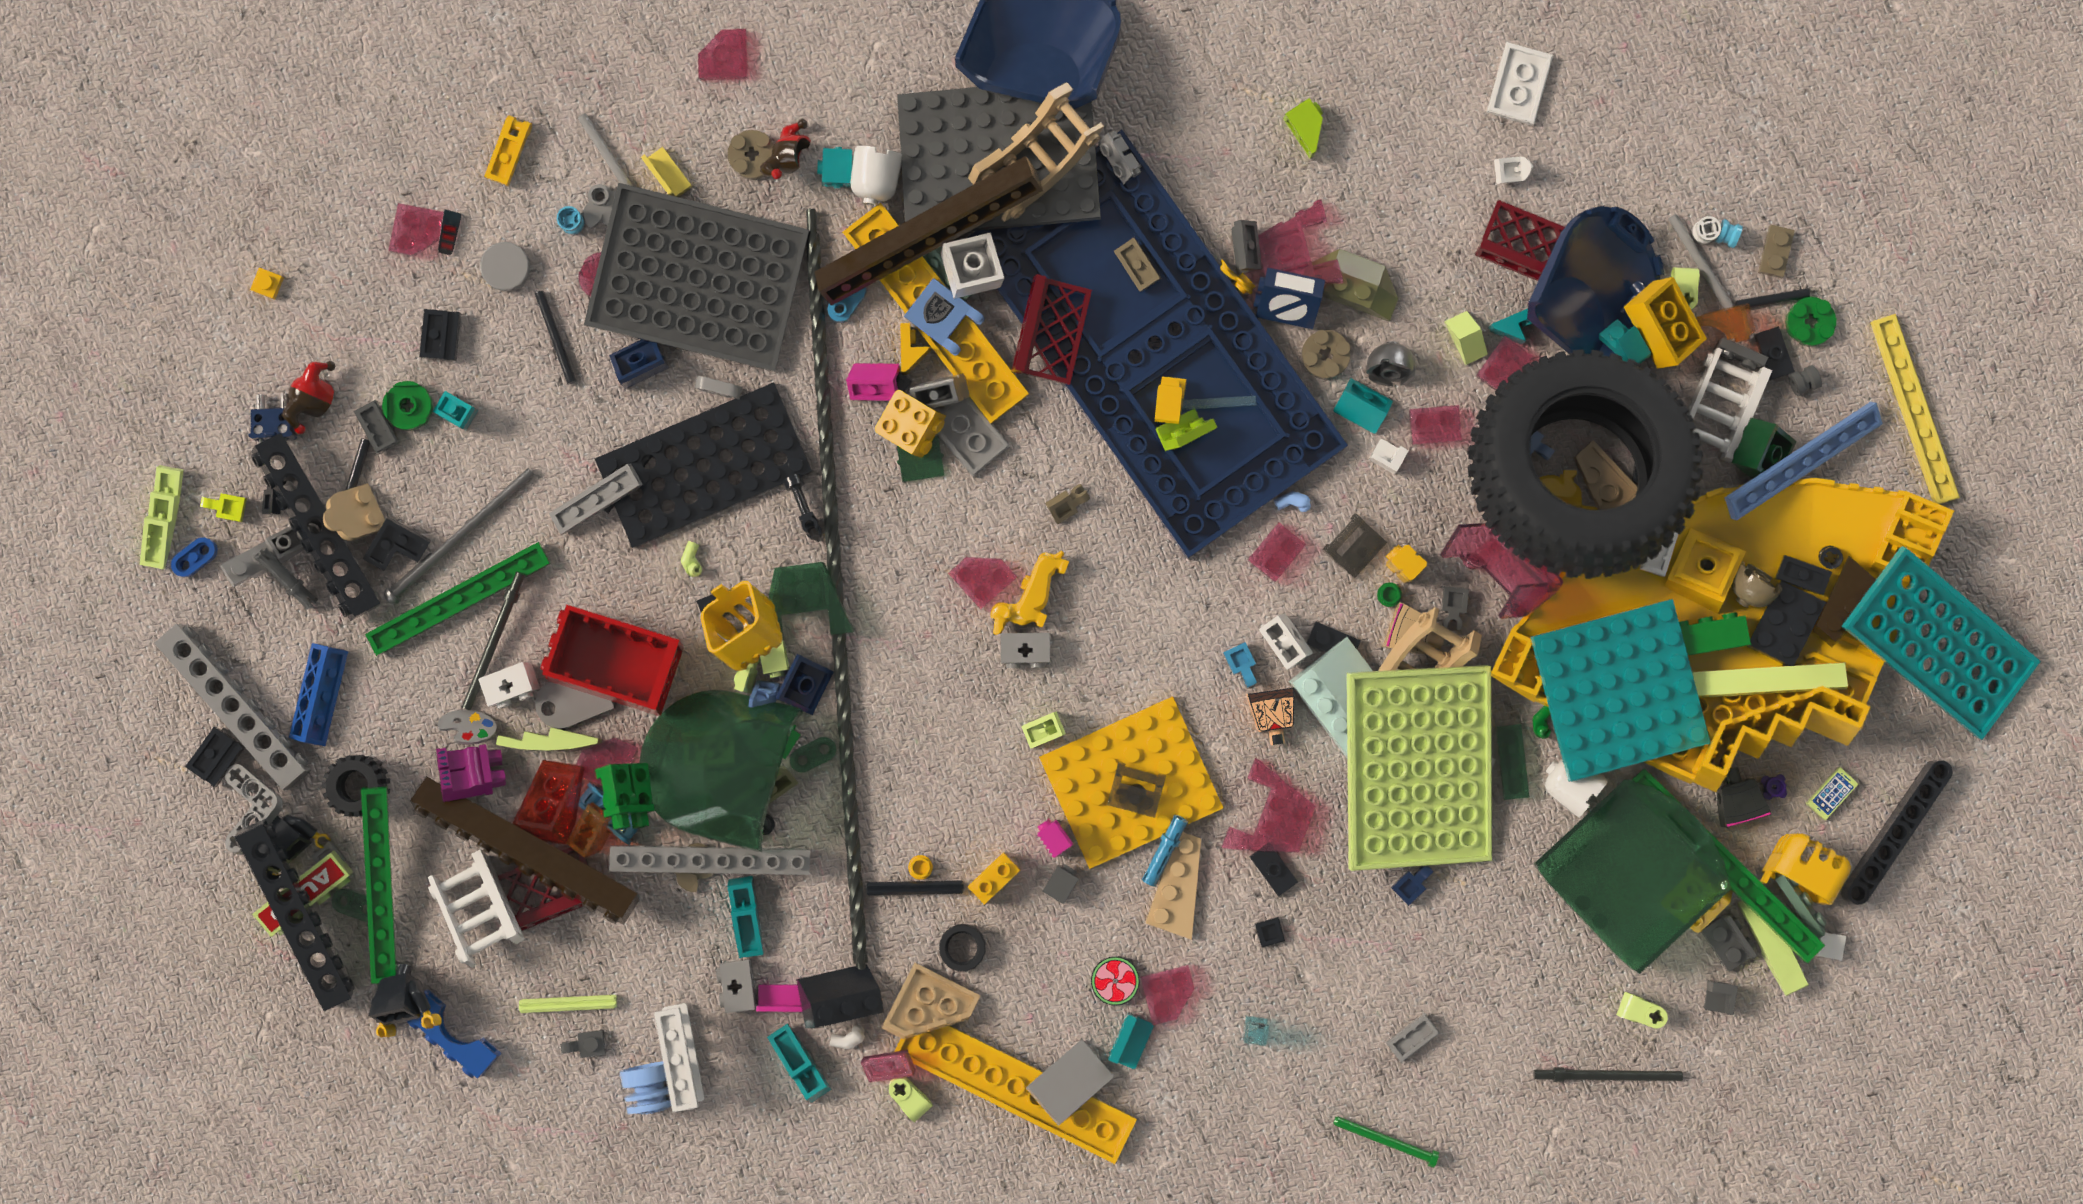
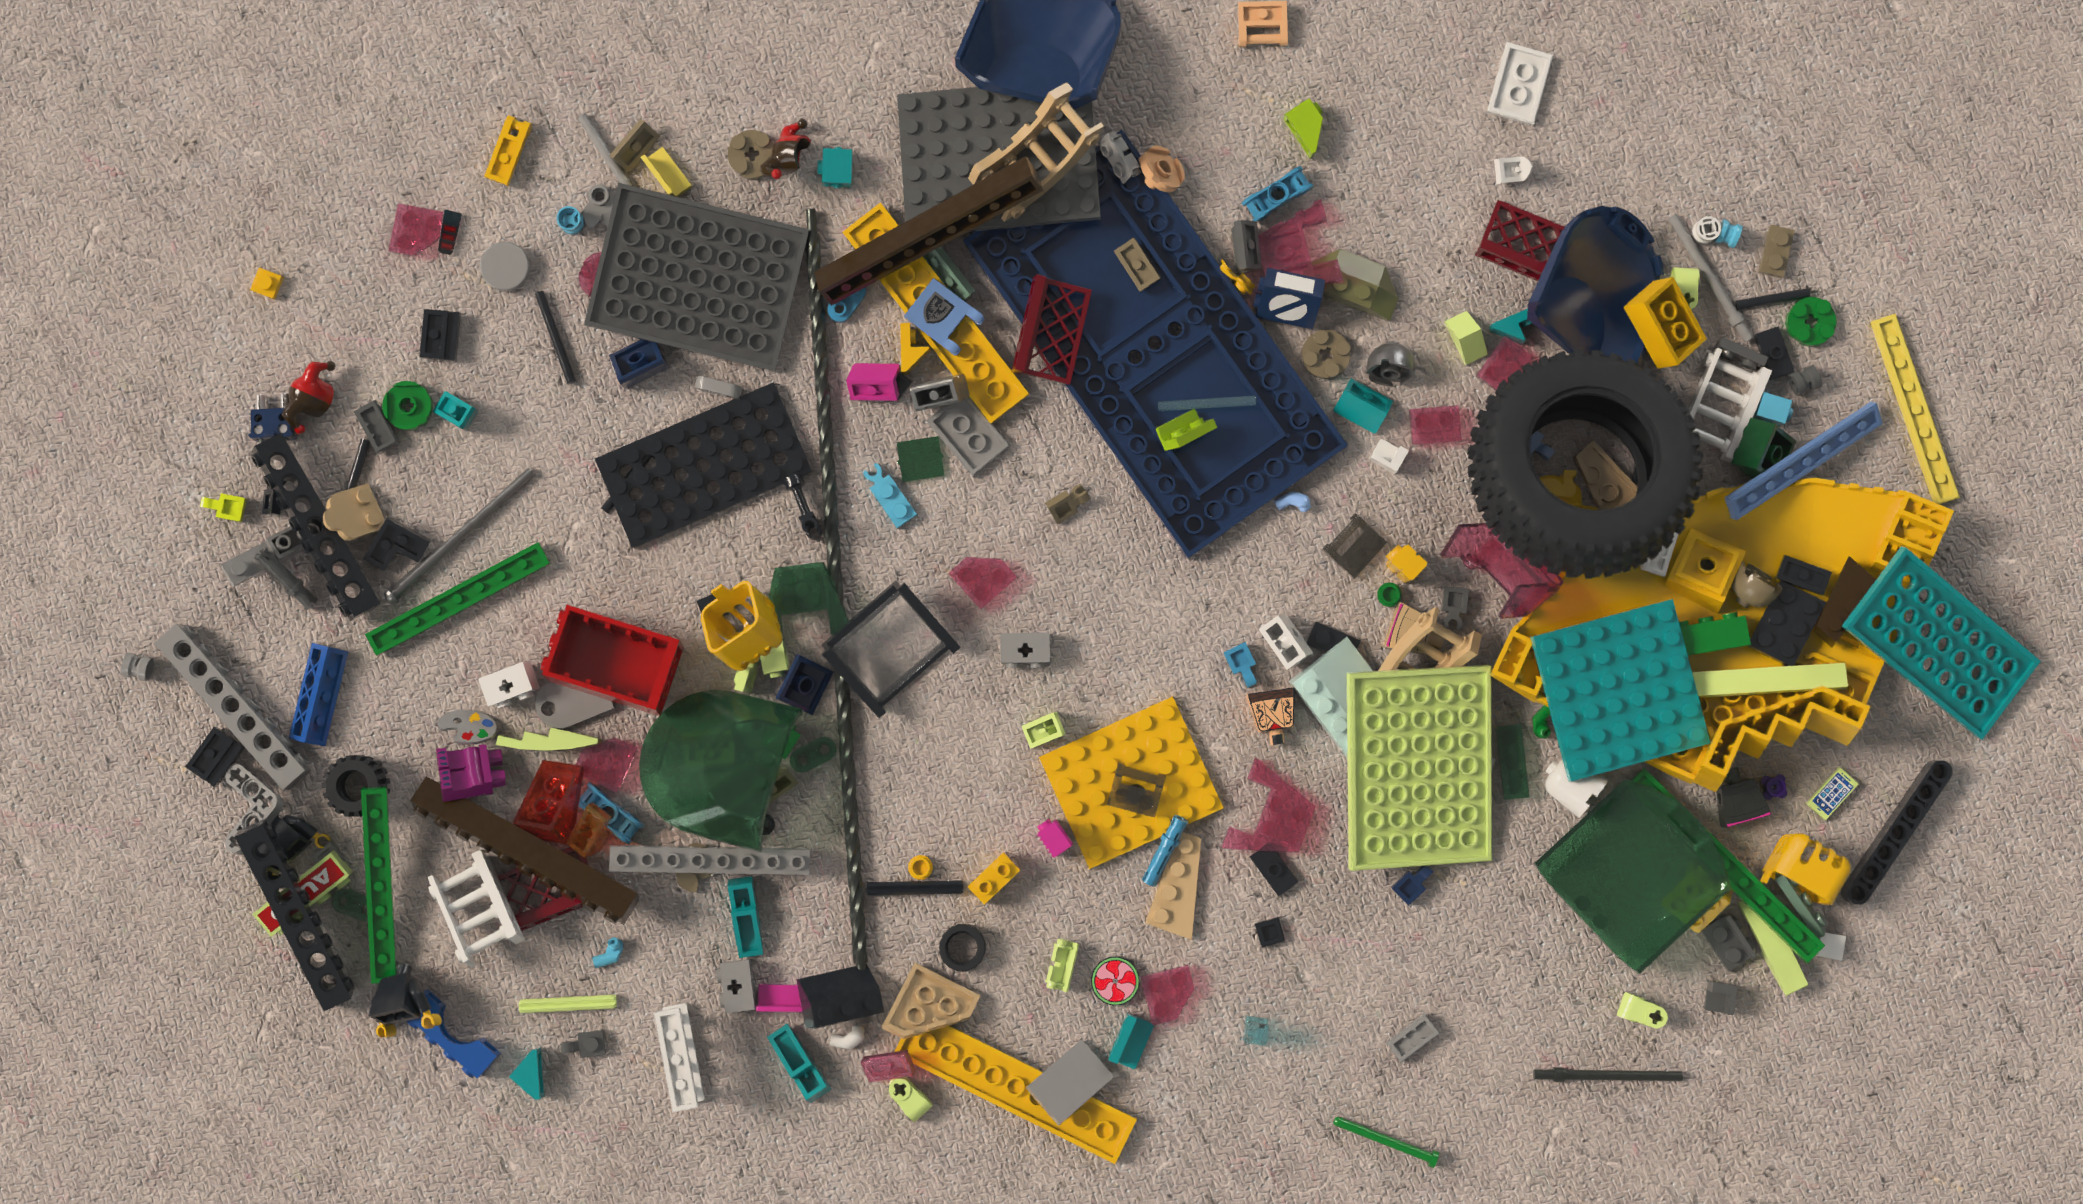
(138, 667): none -> light grey wheel
(161, 517): yellowish green slope -> none
(195, 557): blue plate -> none
(511, 596): pearl dark grey bar -> none
(530, 1074): none -> teal slope
(595, 499): light grey plate -> none
(612, 953): none -> medium azure arm
(626, 794): green hips -> none
(634, 145): none -> dark tan plate
(648, 1086): light blue wheel -> none
(689, 560): yellowish green arm -> none
(724, 56): clear pink plate -> none
(764, 693): medium blue tile -> none
(875, 174): white cylinder -> none
(887, 646): none -> clear piece
(890, 498): none -> medium azure plate
(910, 424): yellow bracket -> none
(972, 265): white brick -> none
(1034, 596): yellow animal -> none
(1060, 974): none -> yellowish green hinge
(1061, 883): dark grey brick -> none
(1161, 169): none -> light nougat plate
(1170, 400): yellow slope -> none
(1262, 15): none -> light nougat plate
(1267, 204): none -> dark azure piece
(1276, 552): clear pink plate -> none
(1625, 342): teal slope -> none
(1635, 288): dark blue hand -> none
(1733, 321): clear orange arch -> none
(1773, 409): none -> medium azure brick
(1826, 563): black bush -> none

